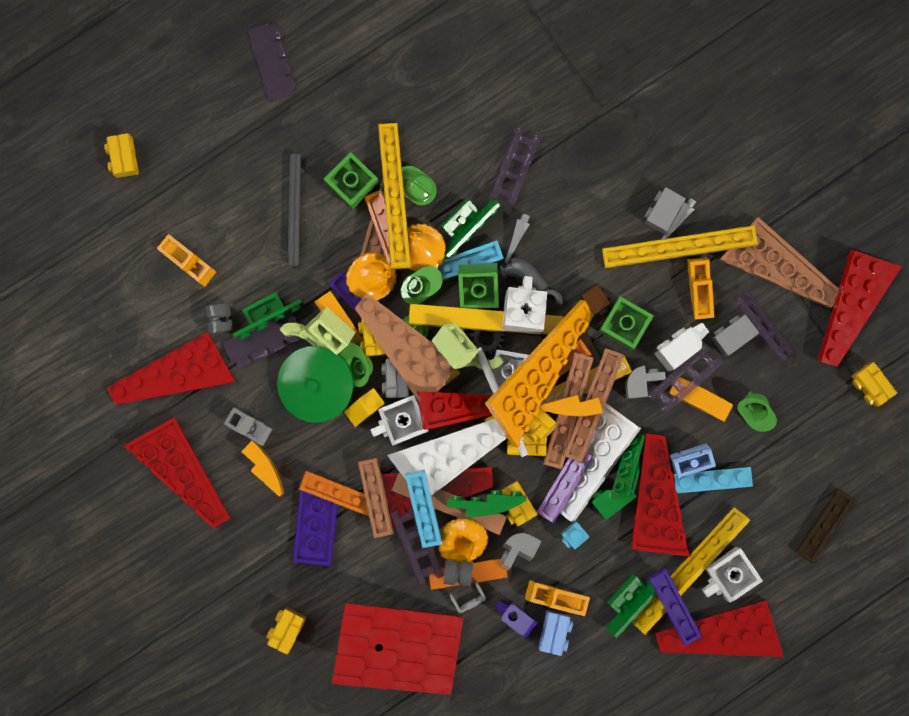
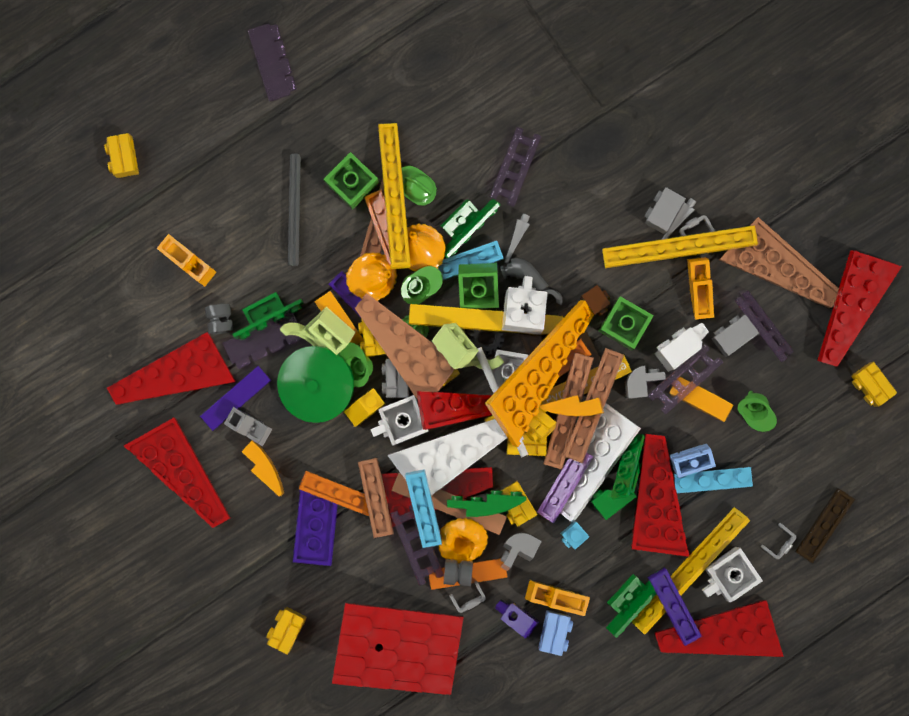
(235, 398): none -> dark purple tile
(695, 221): none -> light grey piece
(786, 547): none -> light grey piece

